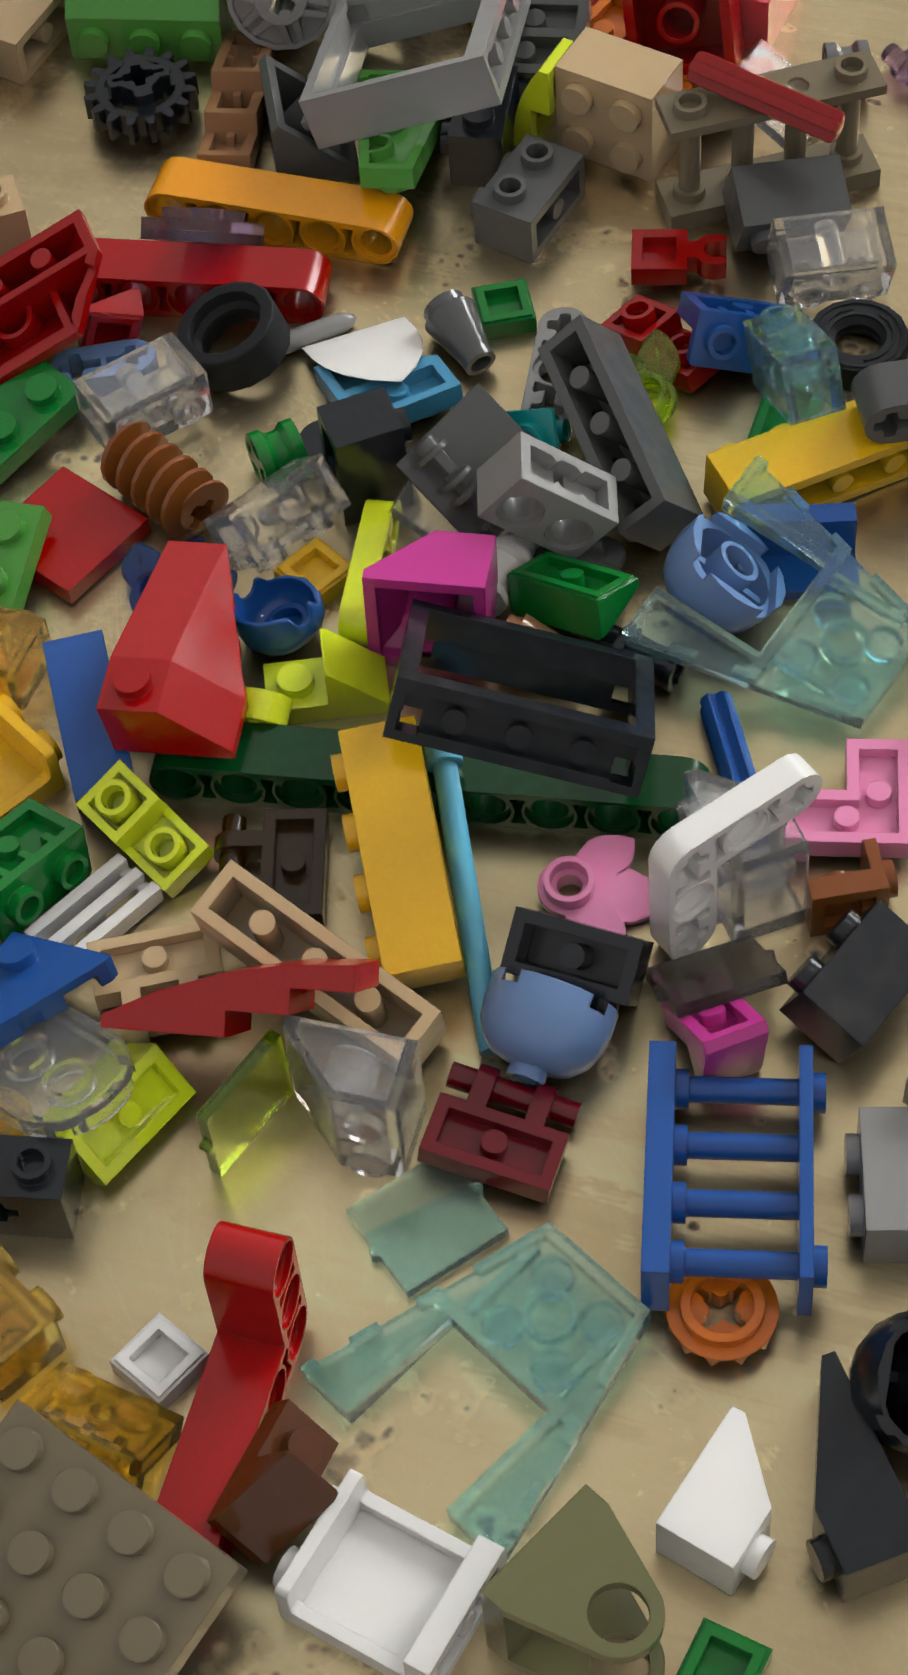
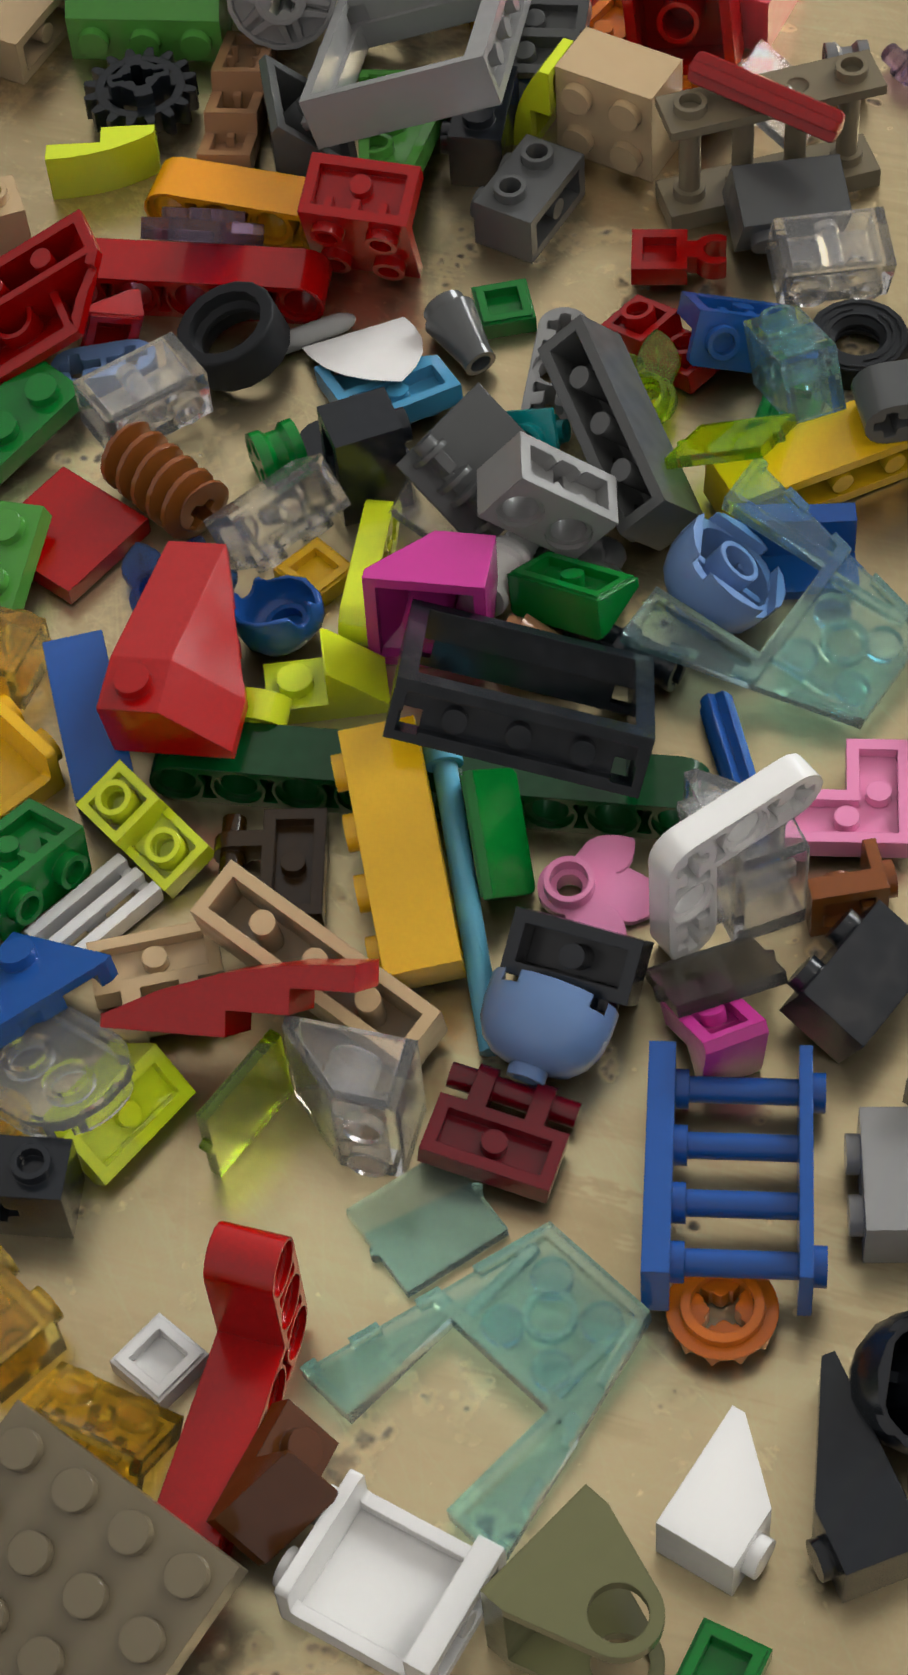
(93, 168): none -> neon yellow slope
(362, 214): none -> red bracket
(498, 833): none -> green slope
(731, 441): none -> clear neon green piece

